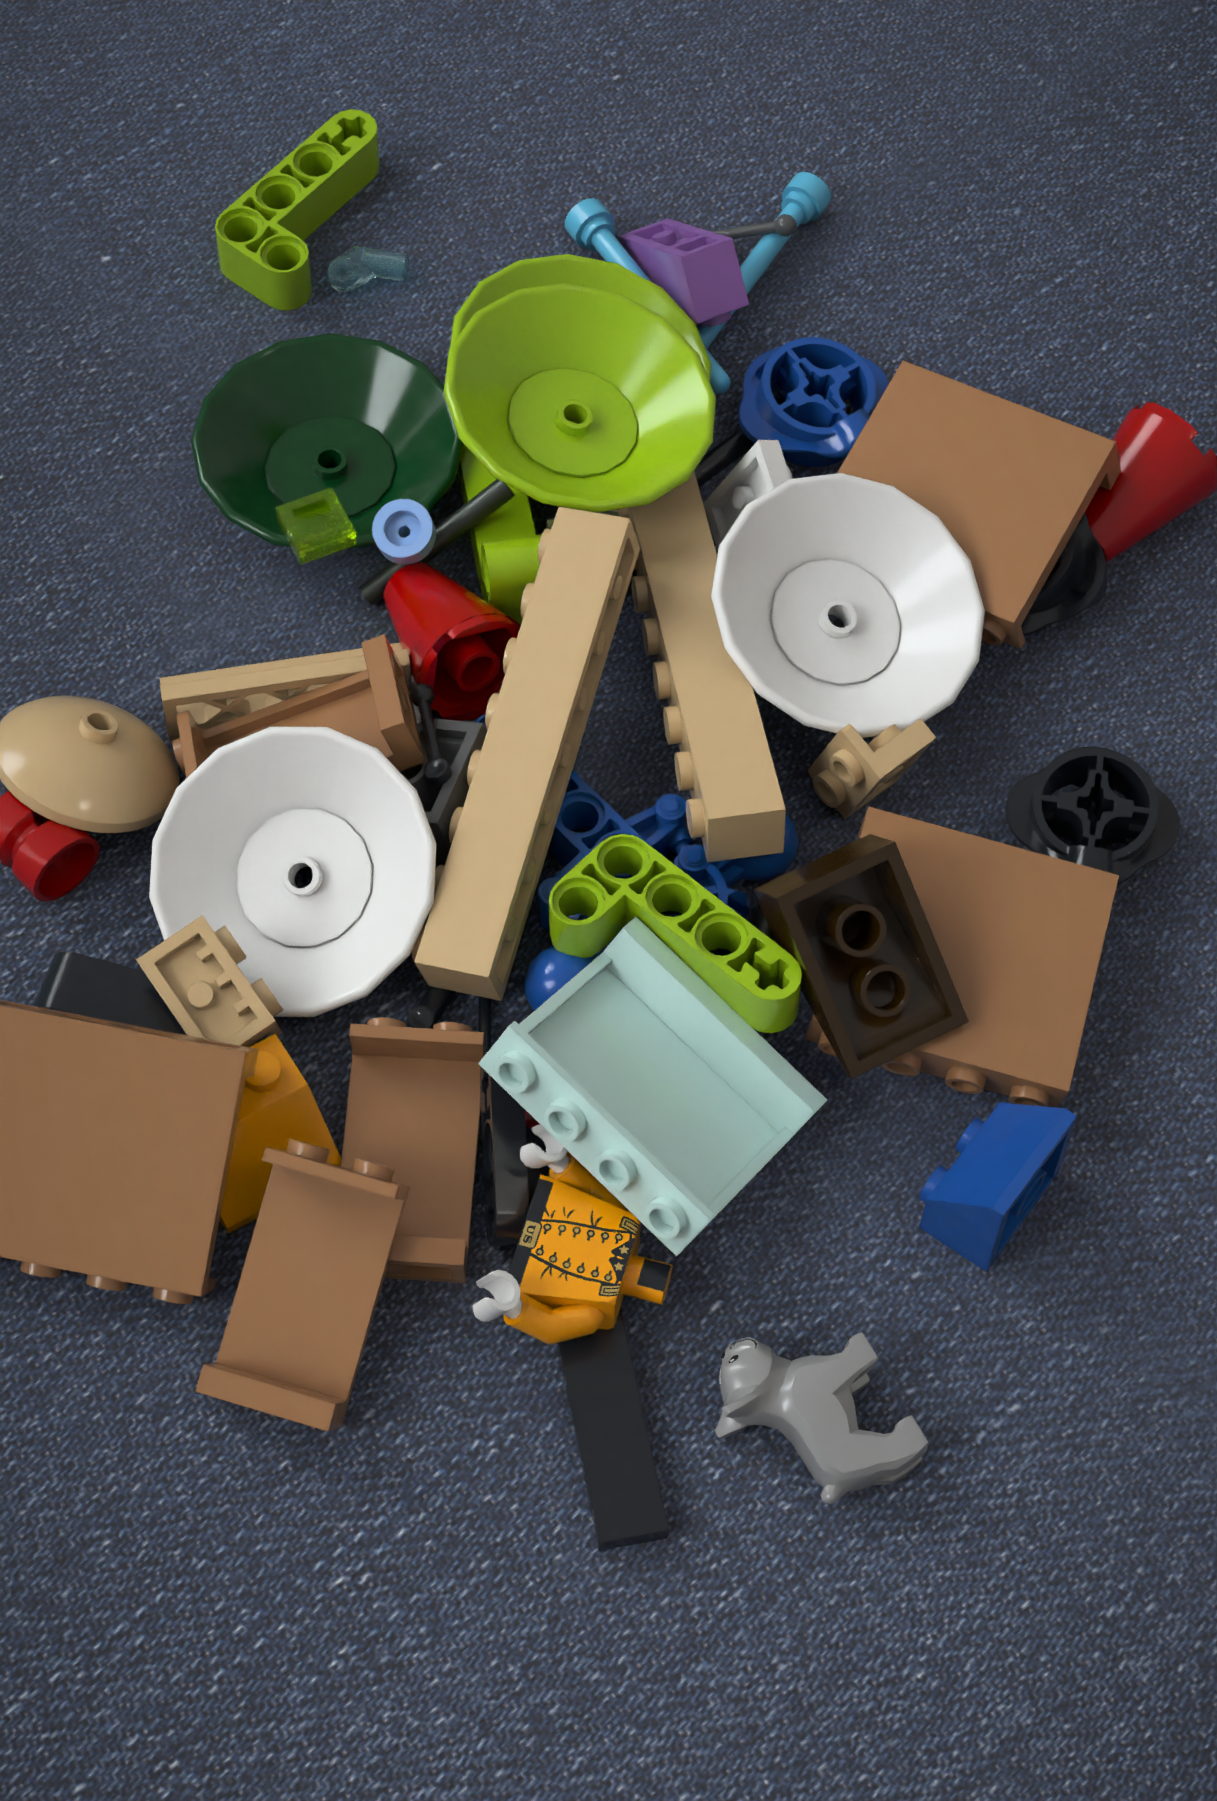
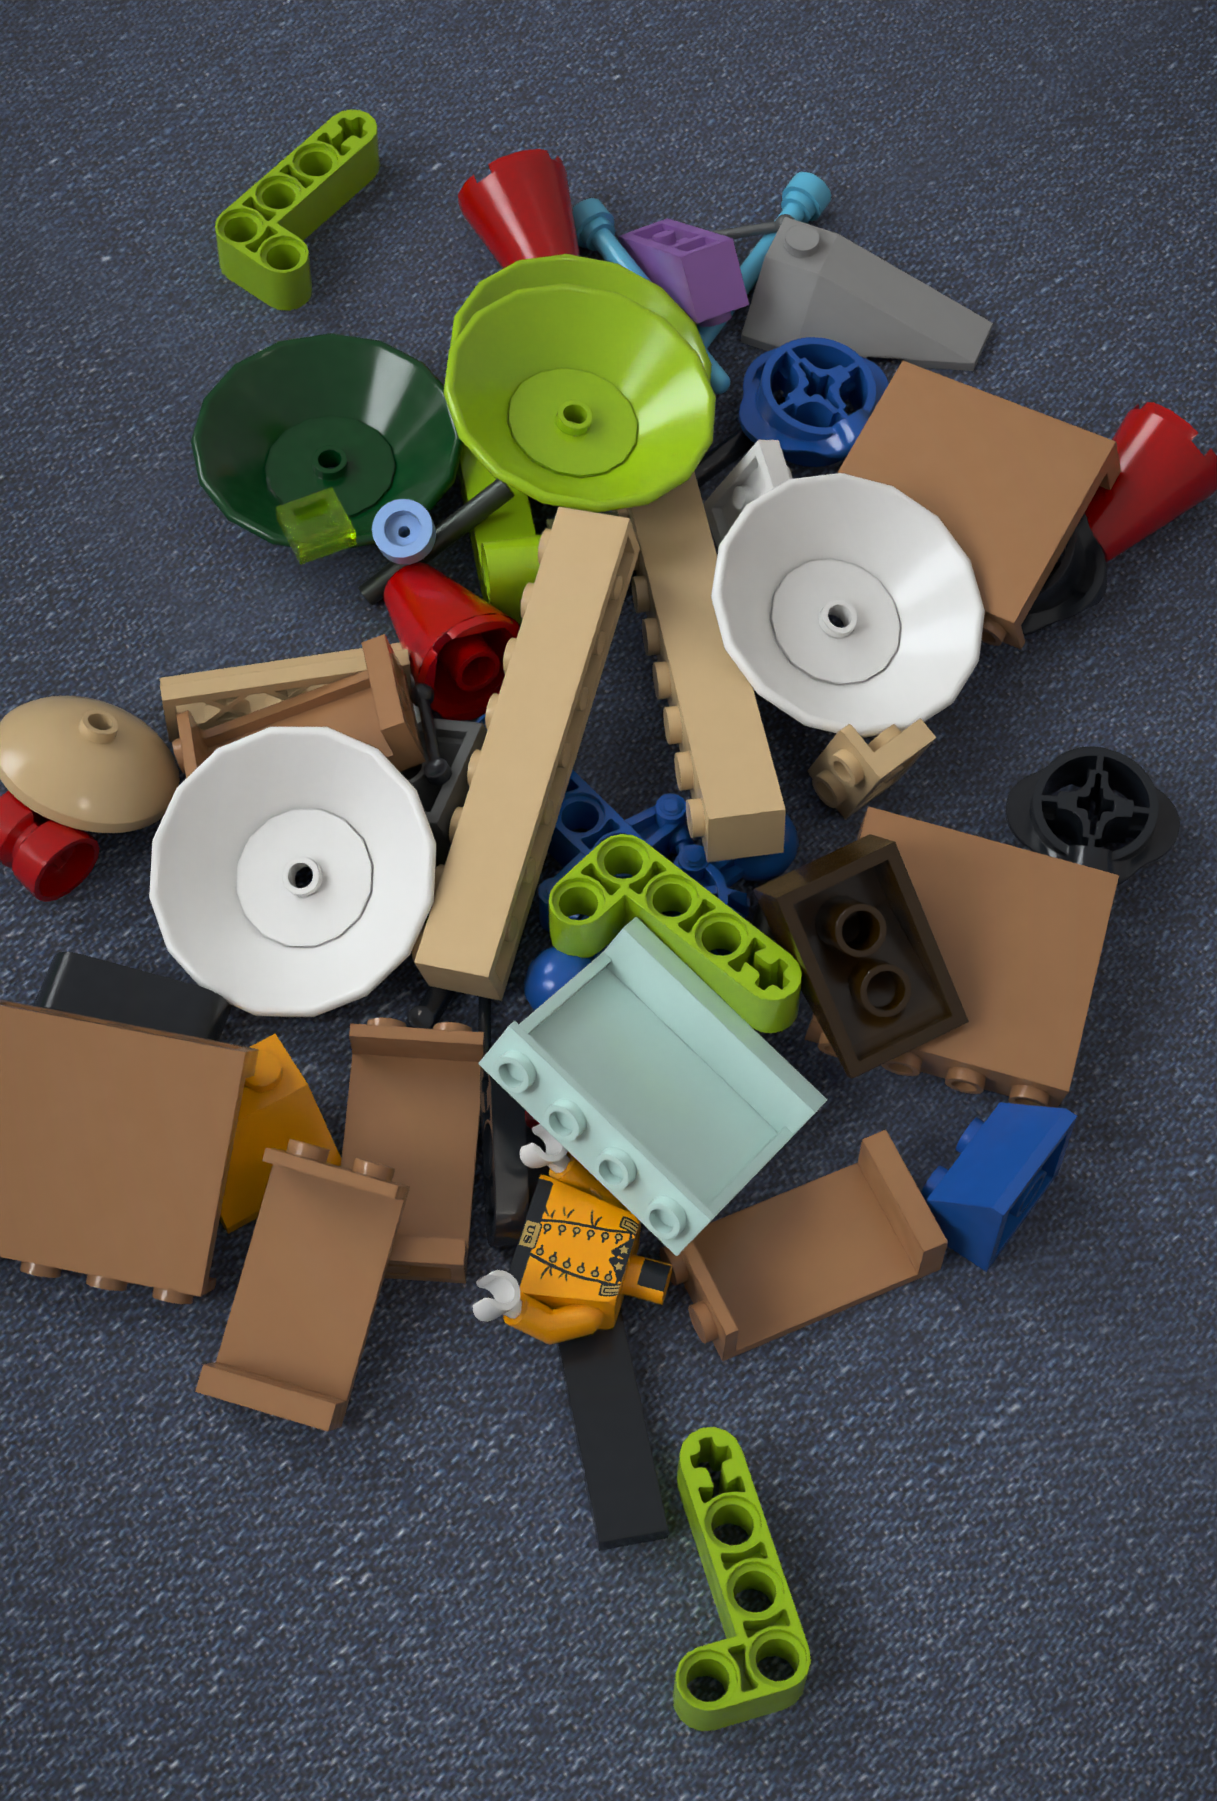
(207, 990): tan bracket -> none
(363, 264): clear light blue arm -> none
(522, 207): none -> red cone
(728, 1572): none -> lime beam
(809, 1252): none -> medium nougat panel
(816, 1412): light grey animal -> none
(841, 292): none -> light grey wedge

